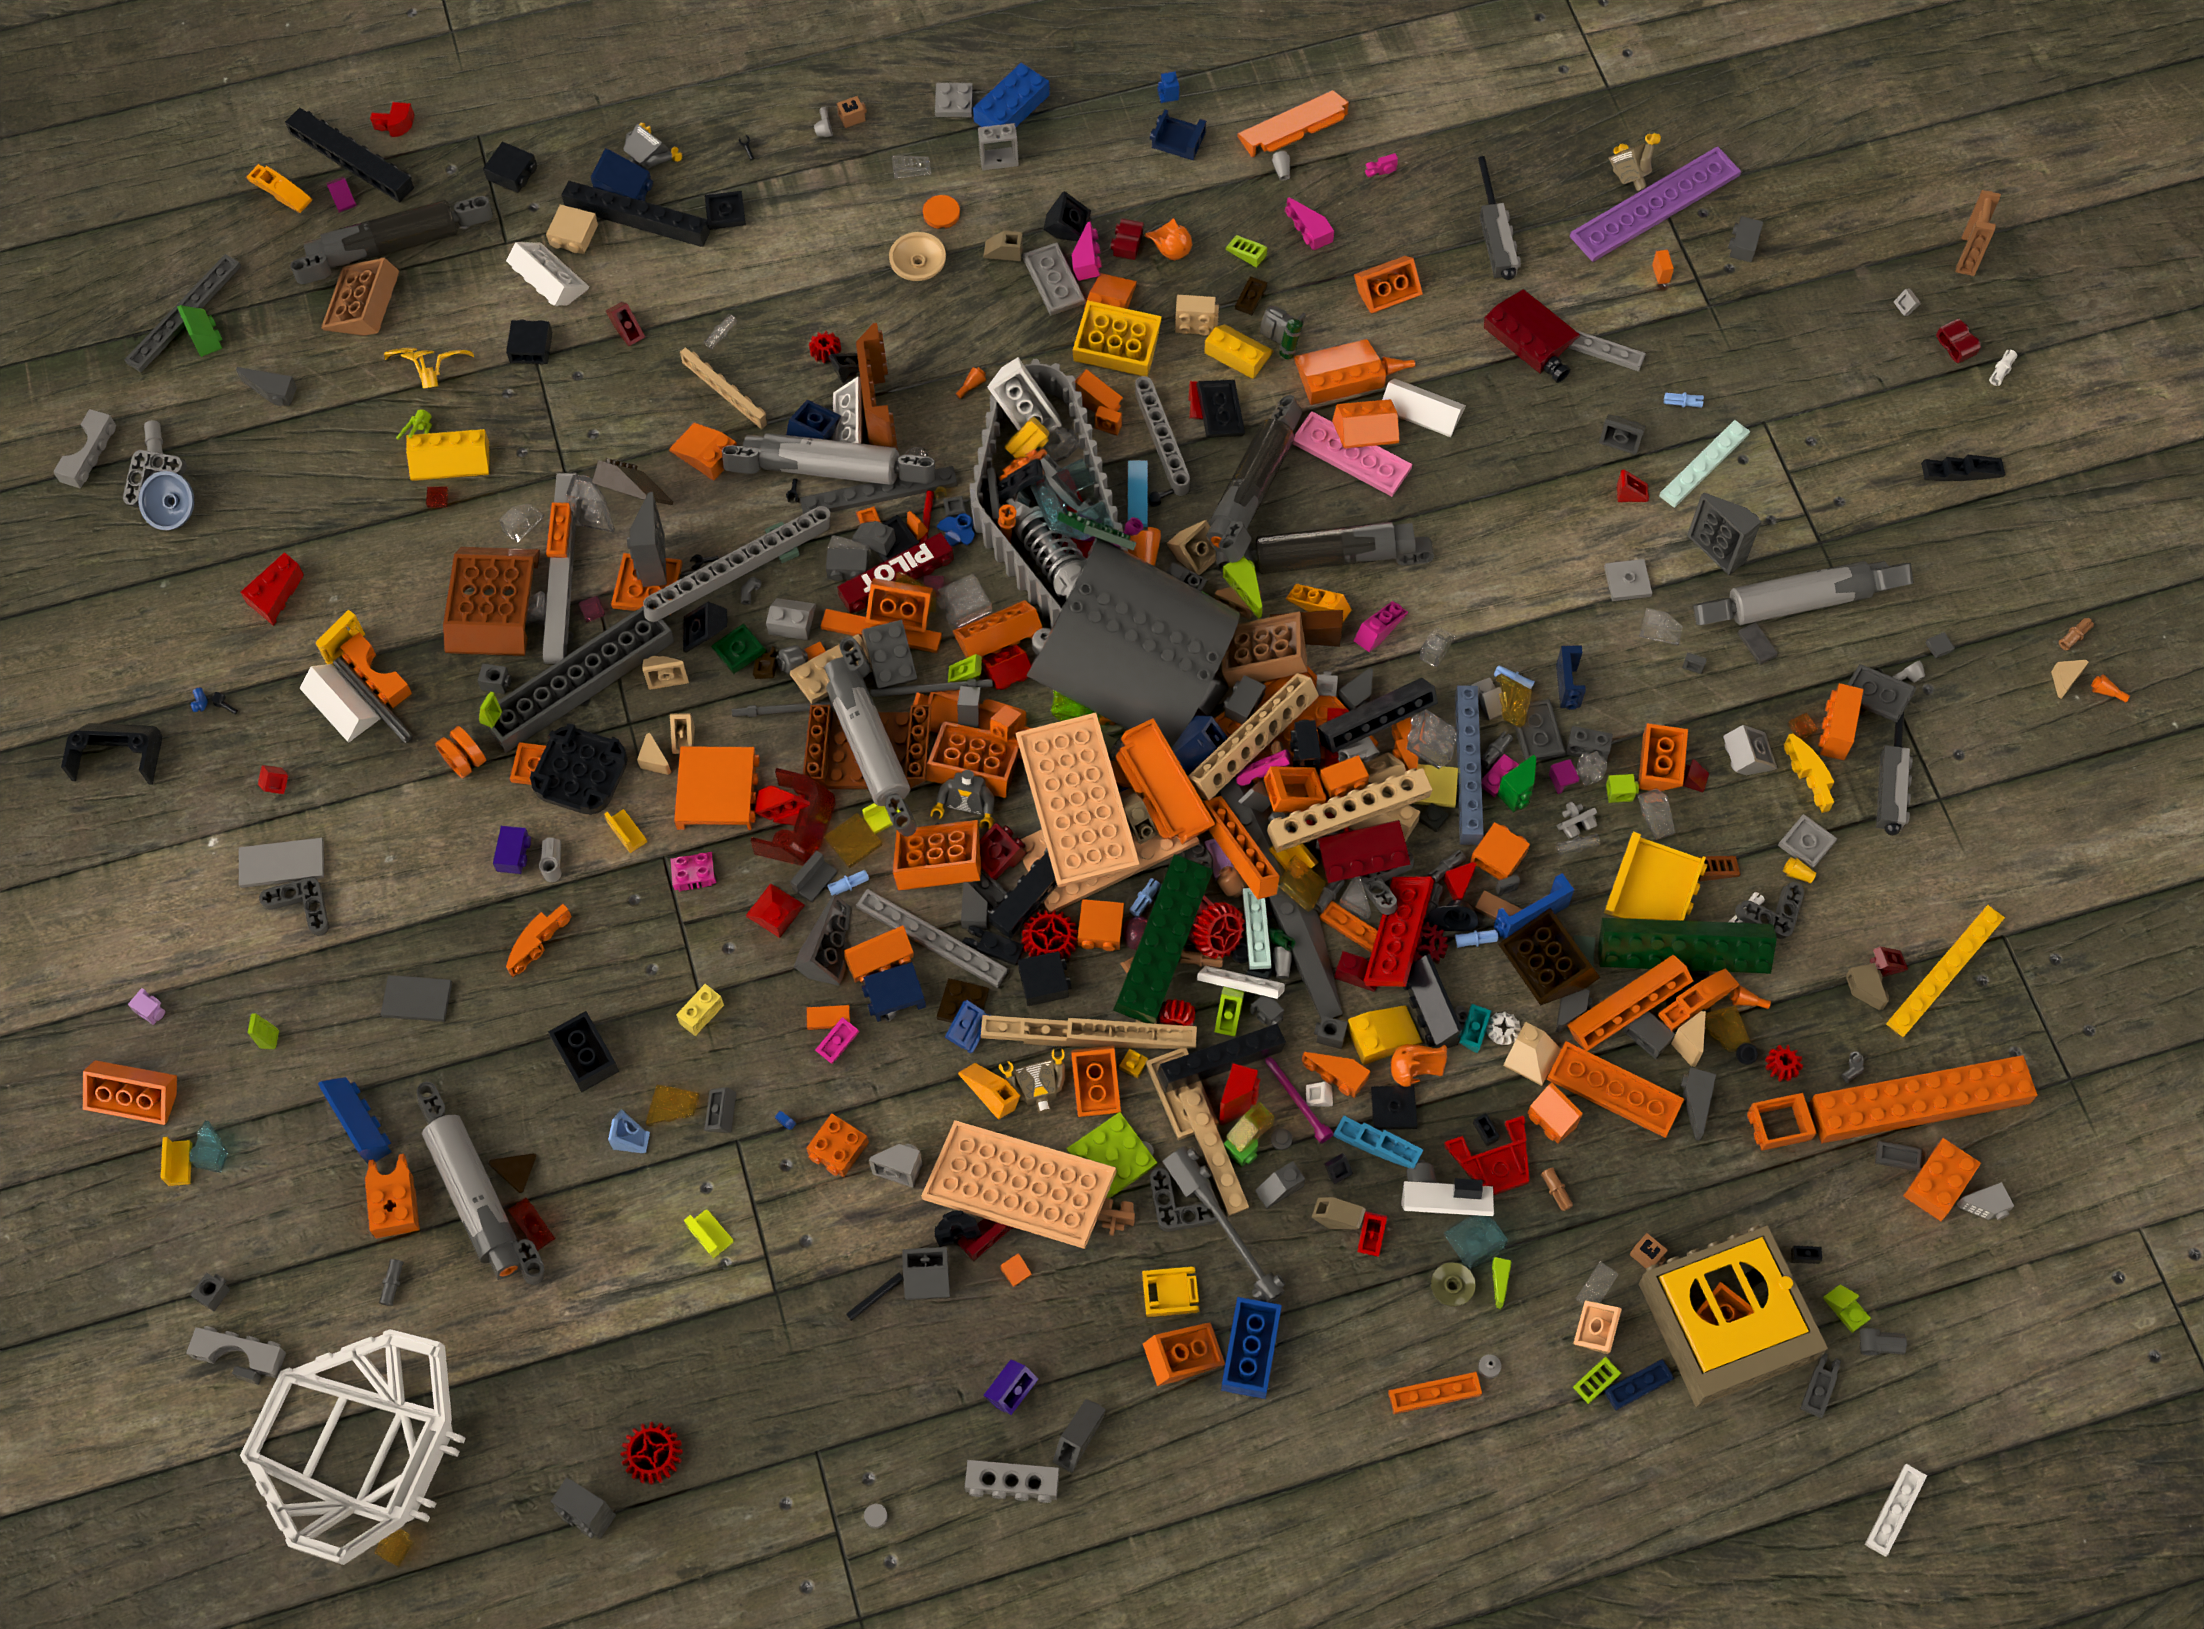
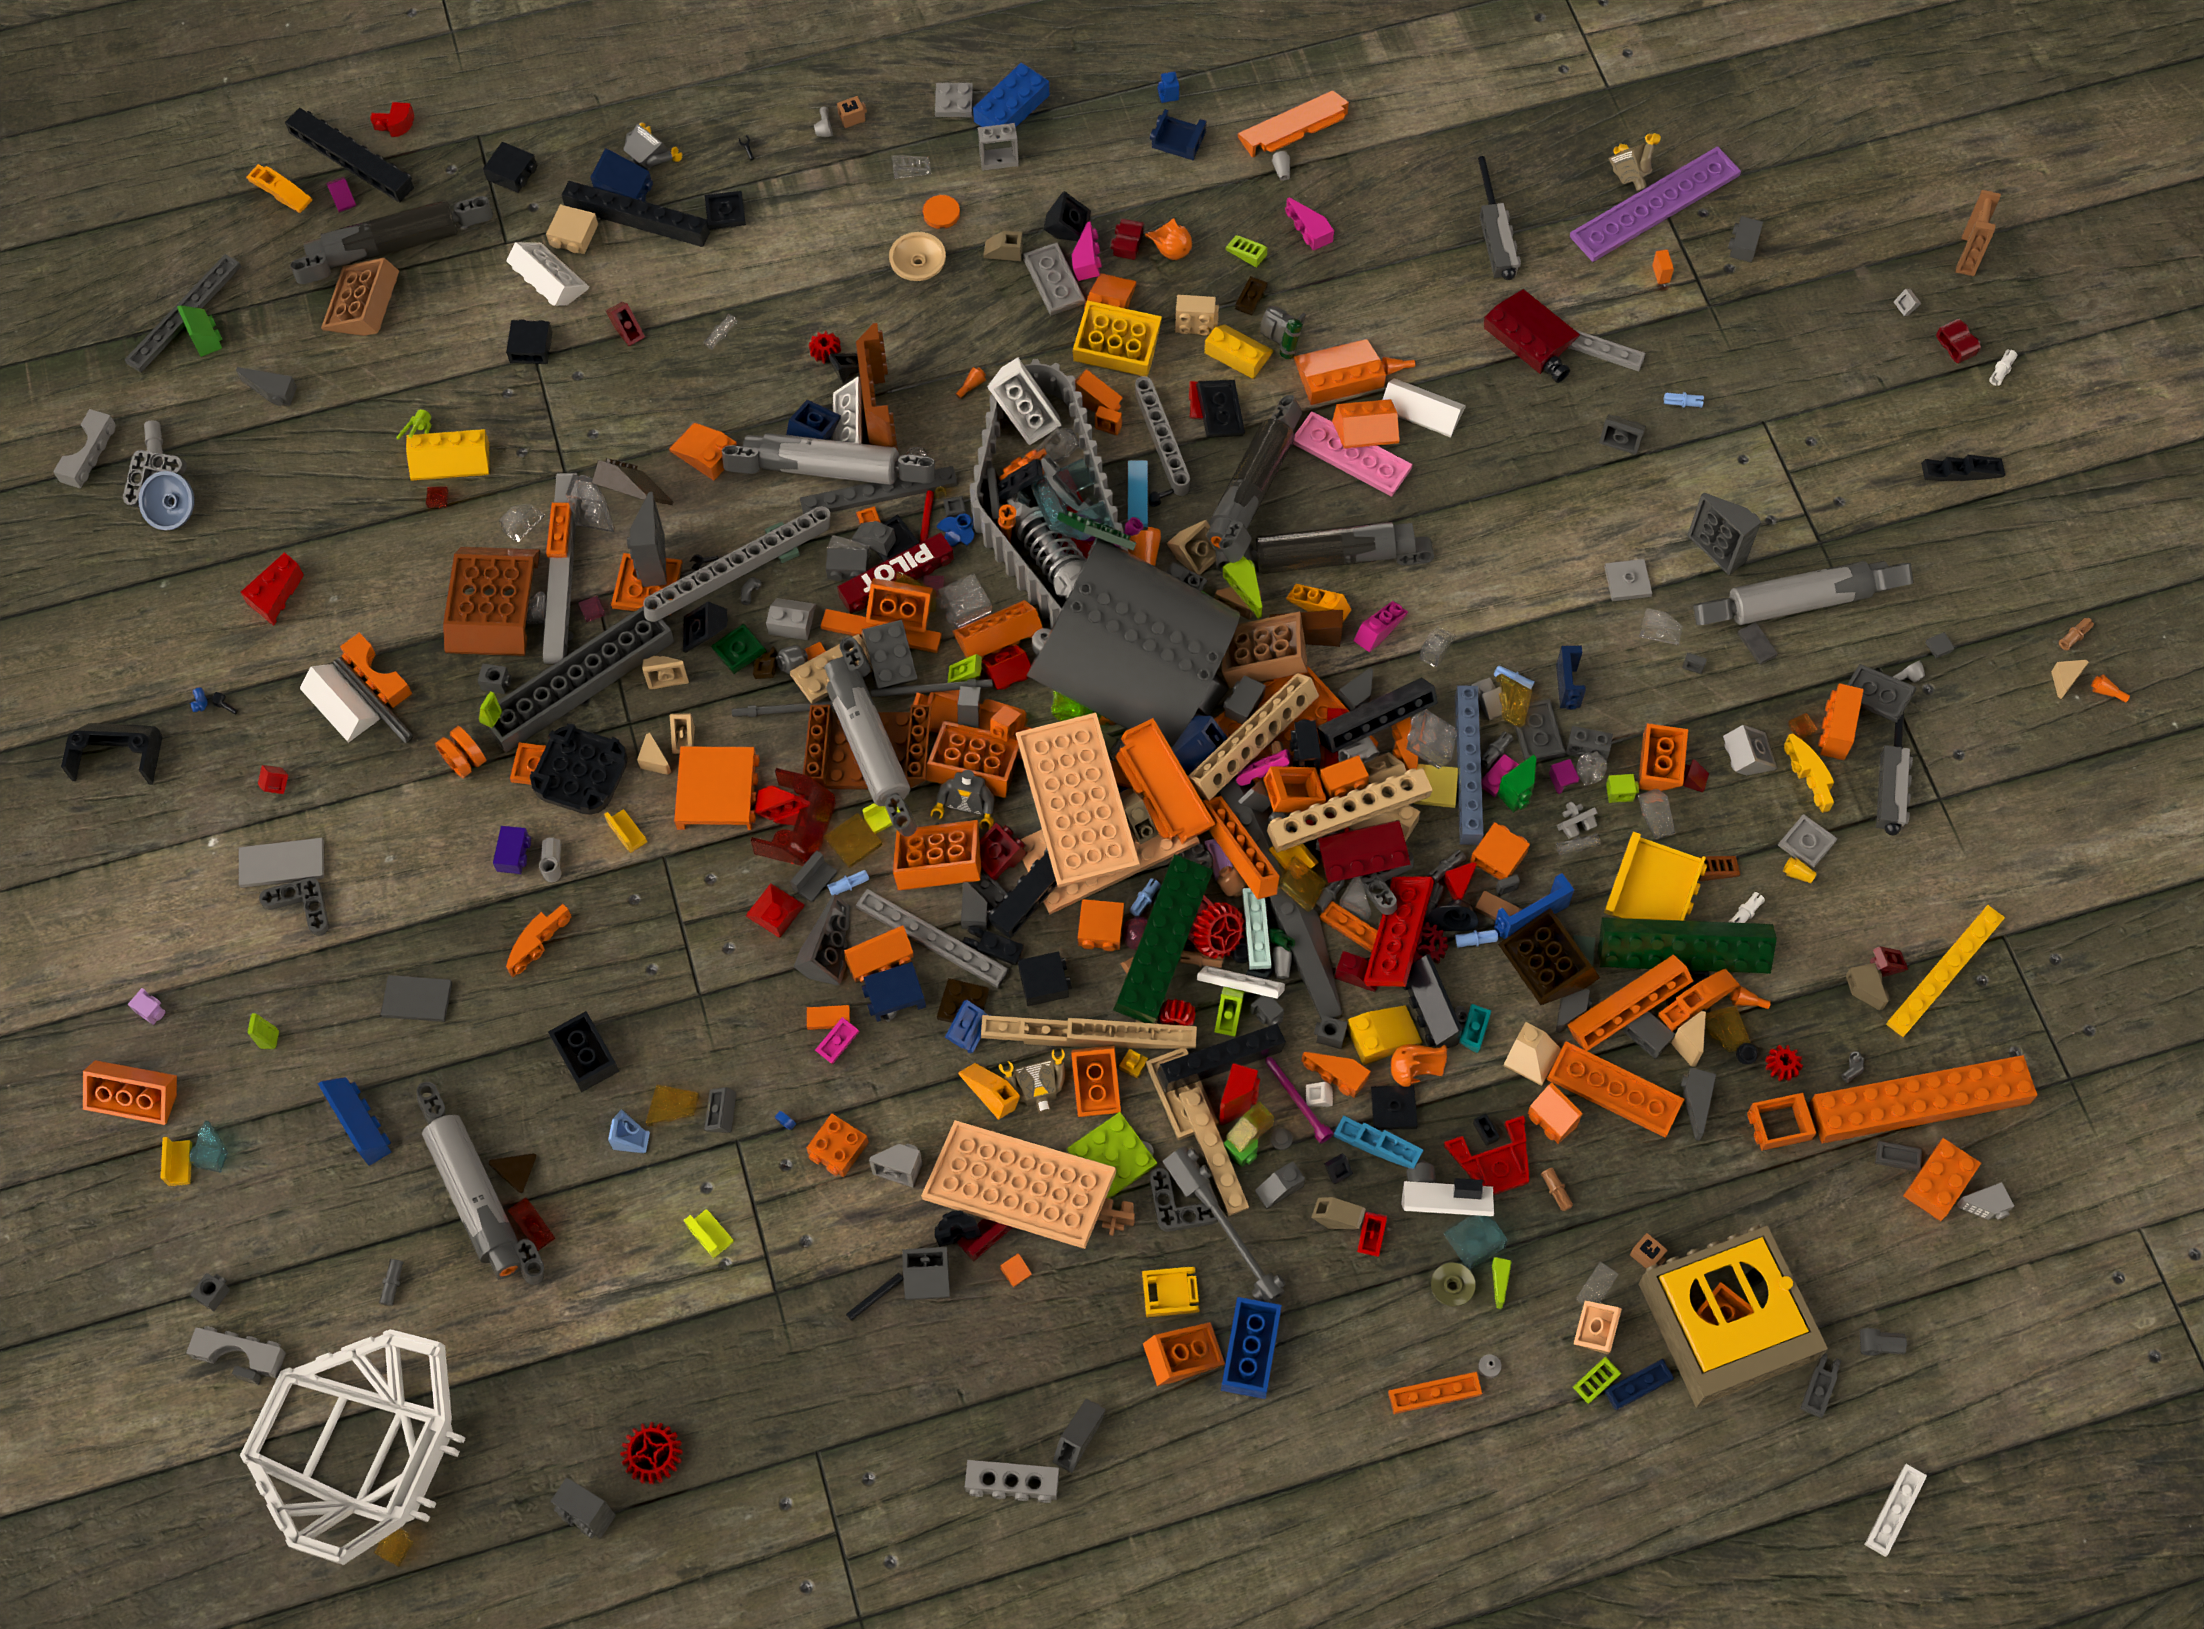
(337, 635): yellow container -> none
(392, 1192): orange brick -> none
(427, 375): yellow plant -> none
(692, 870): dark pink hinge -> none
(700, 1010): light yellow brick -> none
(728, 391): tan plate -> none
(792, 492): black hand -> none
(875, 1516): light grey tile -> none
(916, 526): orange slope -> none
(1011, 1387): dark purple brick -> none
(1028, 438): yellow brick -> none
(1034, 933): red gear -> none
(1326, 684): light grey tile -> none
(1384, 165): dark pink plate -> none
(1388, 284): orange slope -> none
(1433, 817): pearl dark grey plate -> none
(1496, 1033): white gear -> none
(1631, 488): red slope -> none
(1704, 463): light aqua plate -> none
(1779, 917): dark grey beam -> none
(1806, 1254): black piece -> none
(1846, 1307): lime slope -> none

